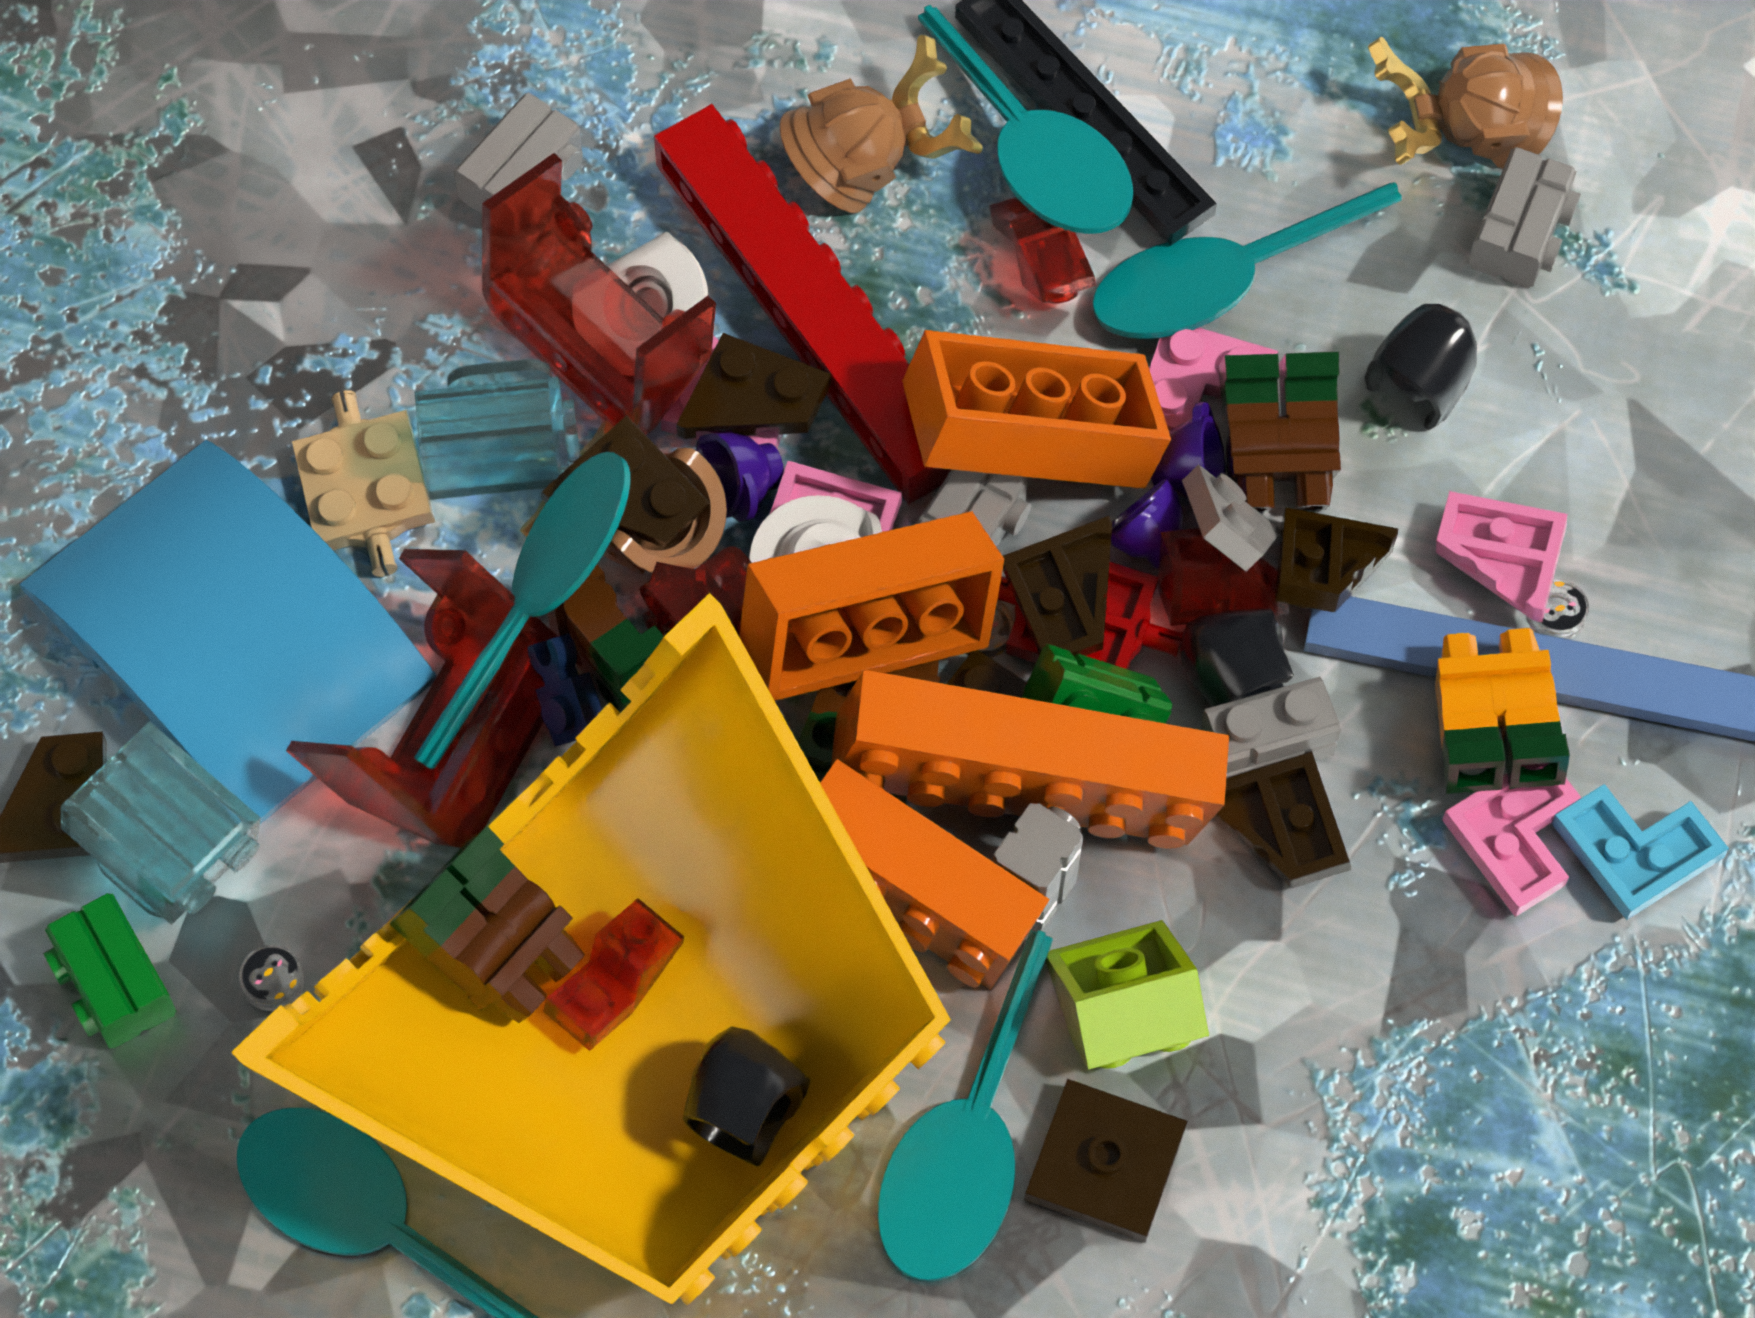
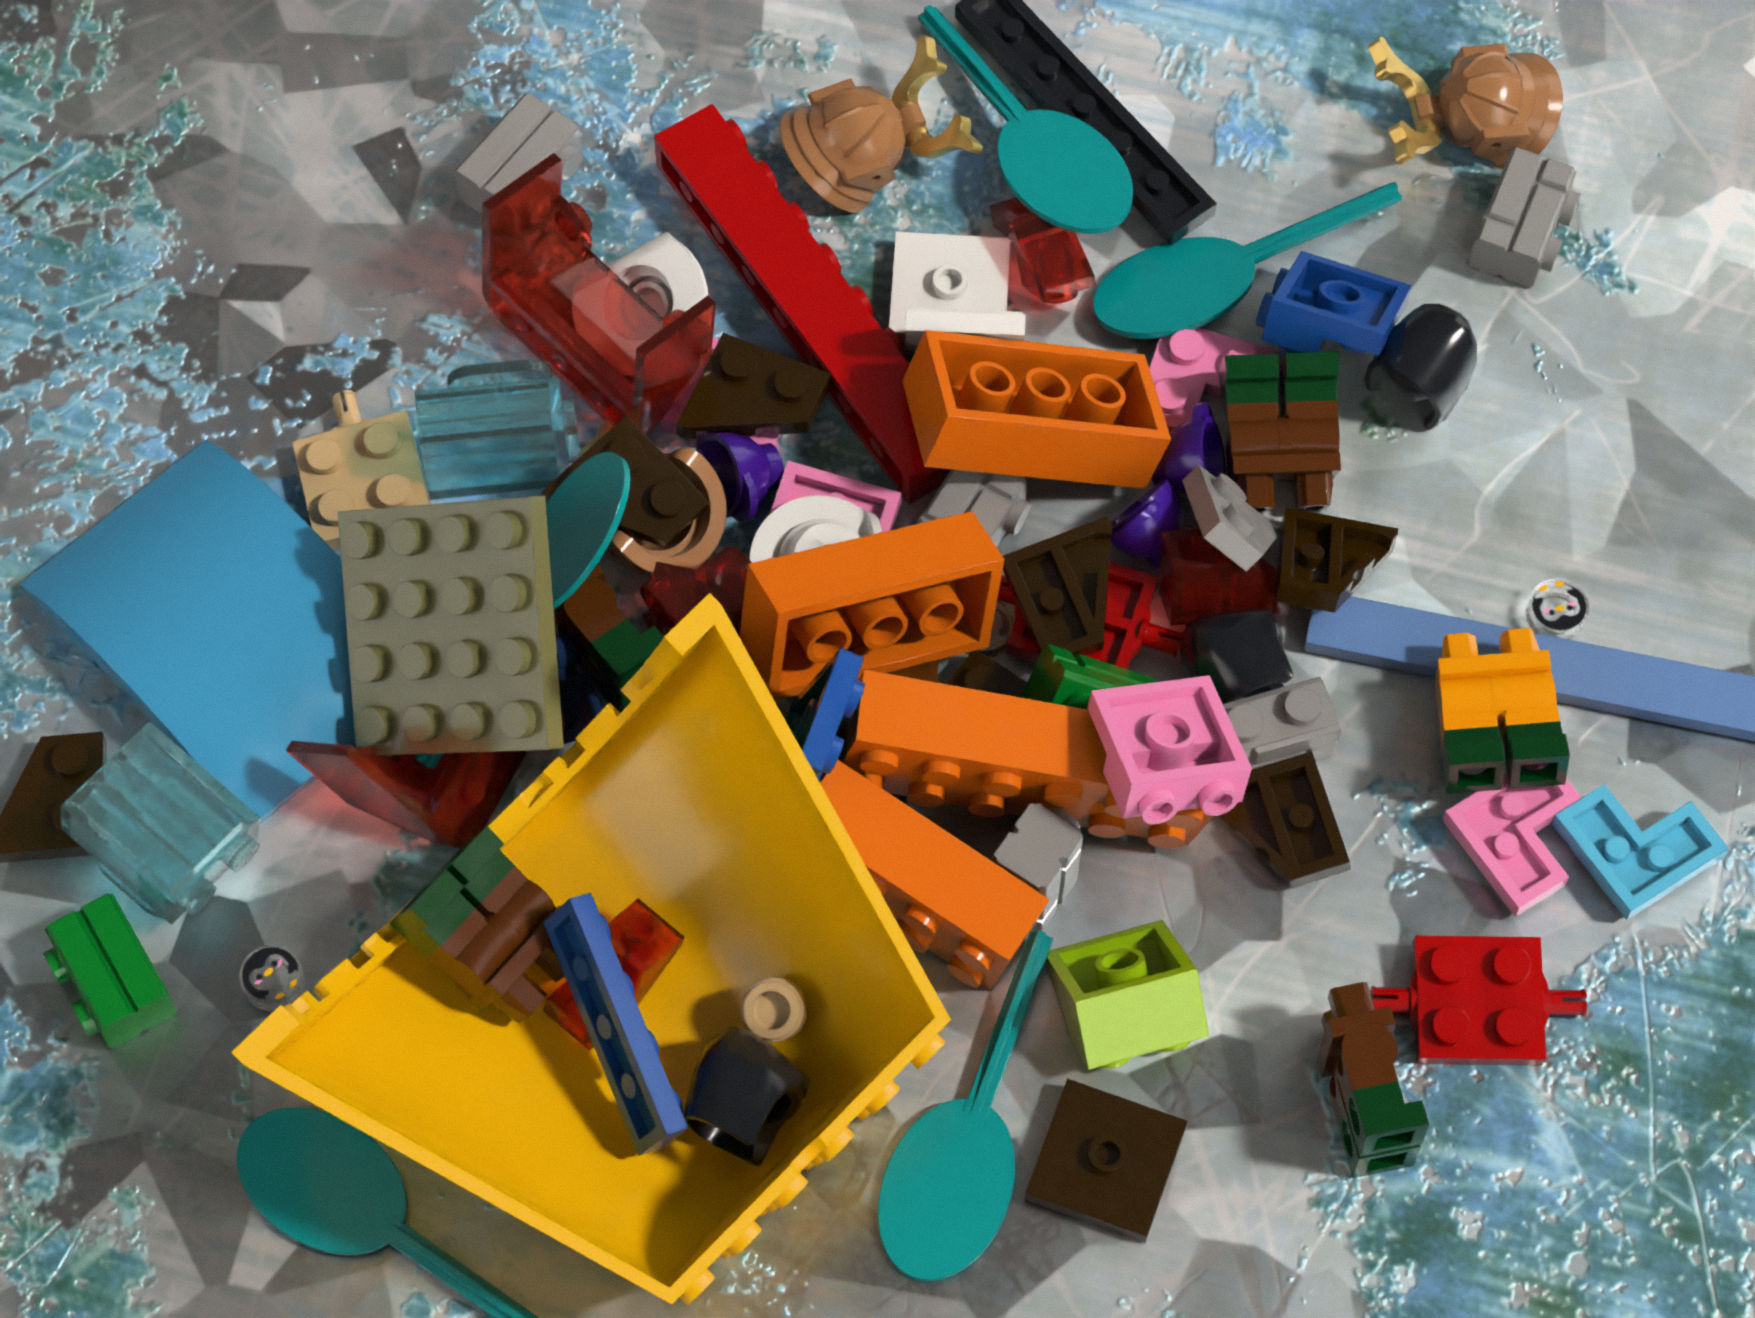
(451, 627): none -> olive plate
(615, 1024): none -> plate
(774, 1009): none -> tan tile
(821, 707): none -> blue plate
(947, 274): none -> white plate
(970, 322): none -> white plate
(1169, 749): none -> bright pink plate
(1330, 302): none -> blue plate
(1367, 1100): none -> hips
(1479, 1000): none -> red plate
(1504, 548): bright pink wing -> none

